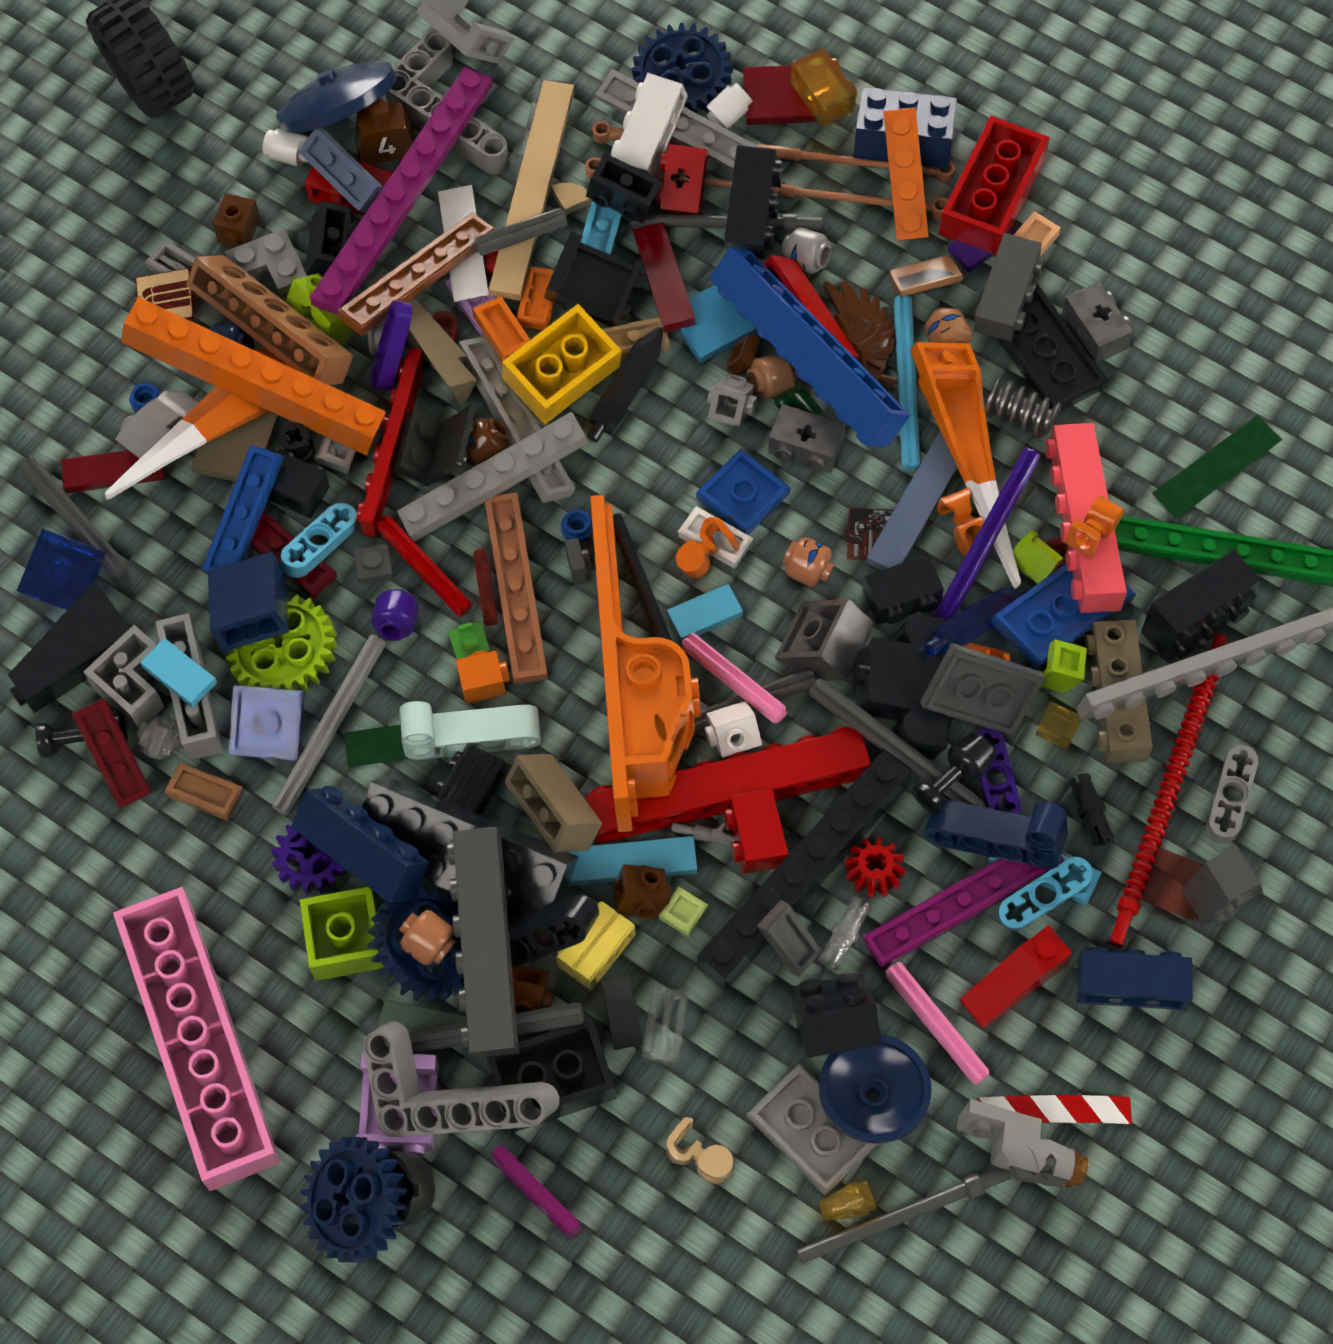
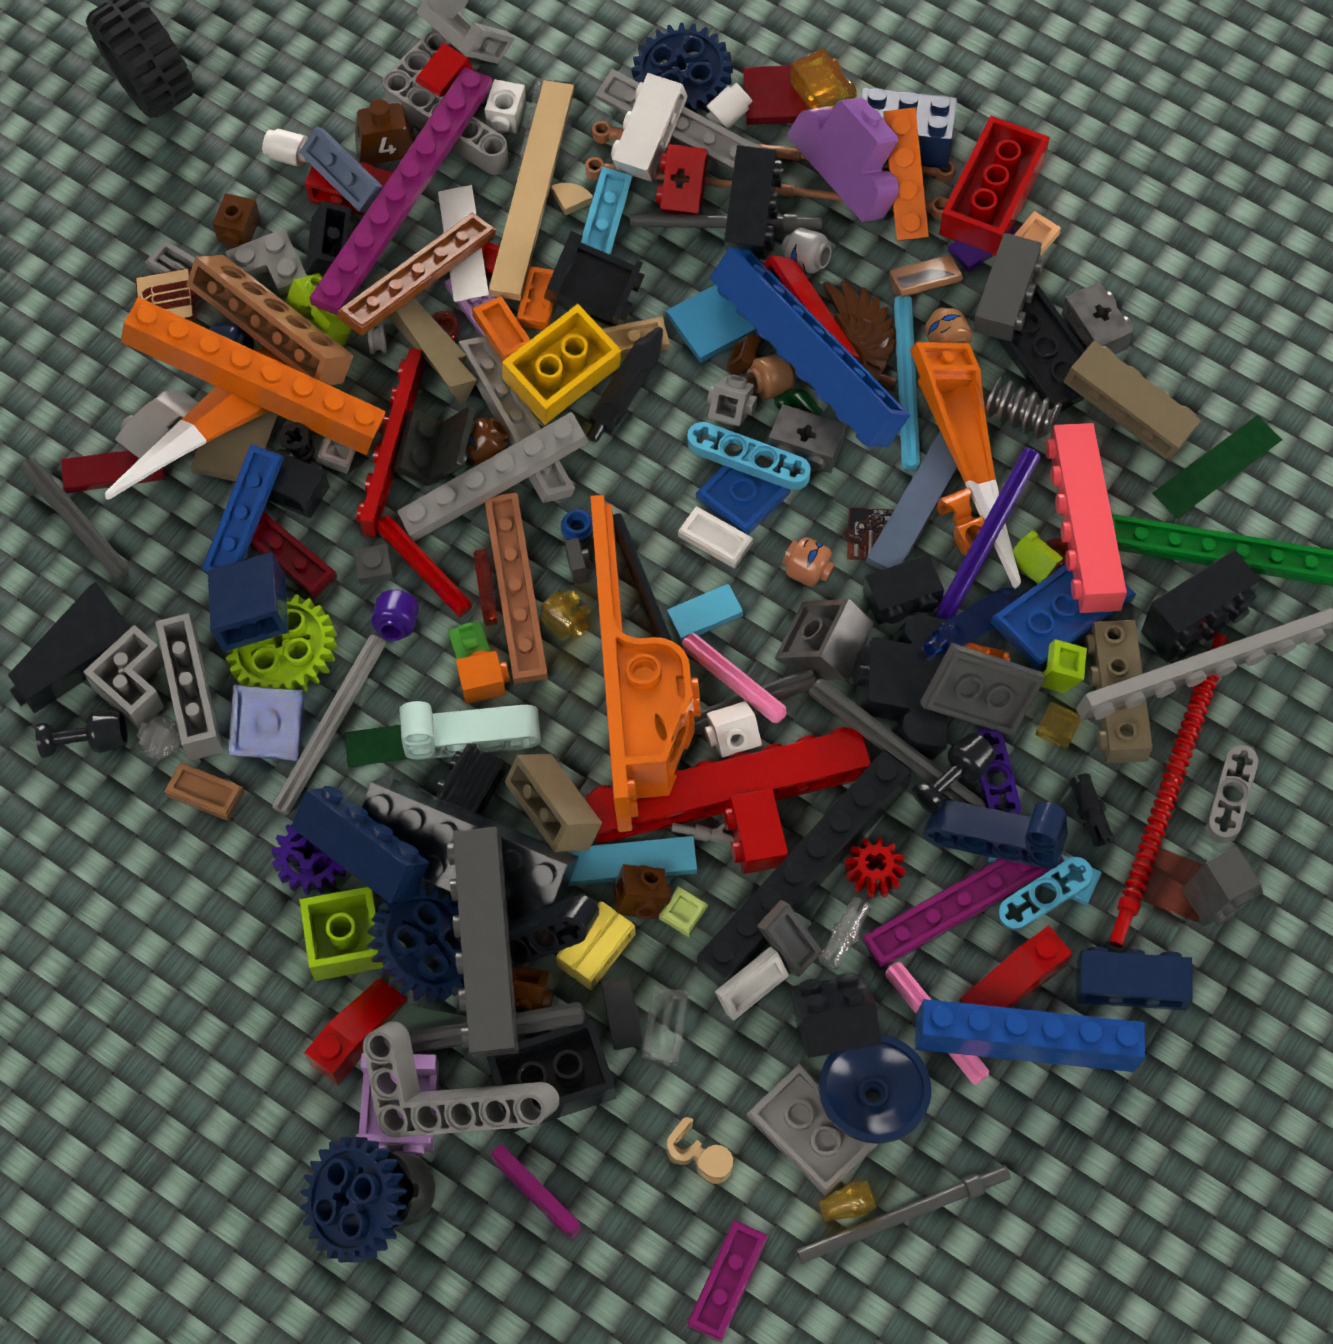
(60, 570): clear blue tile -> none
(111, 753): dark red tile -> none
(142, 392): blue plate -> none
(178, 672): medium azure tile -> none
(196, 1039): bright pink brick -> none
(316, 553): medium azure beam -> none
(336, 95): dark blue dish -> none
(342, 1039): none -> red slope
(391, 345): dark purple beam -> none
(427, 937): nougat head -> none
(442, 70): none -> red slope
(505, 106): none -> white brick
(520, 231): dark grey axle -> none
(565, 615): none -> clear yellow head
(623, 189): black brick -> none
(663, 277): dark red tile -> none
(694, 557): orange leg -> none
(727, 1281): none -> magenta tile
(746, 460): none -> medium azure beam
(752, 983): none -> white tile
(849, 151): none -> medium lavender brick
(1019, 1147): light grey plate -> none
(1029, 1035): none -> blue brick
(1067, 1108): sticker -> none
(1100, 520): orange leg -> none
(1132, 400): none -> dark tan brick

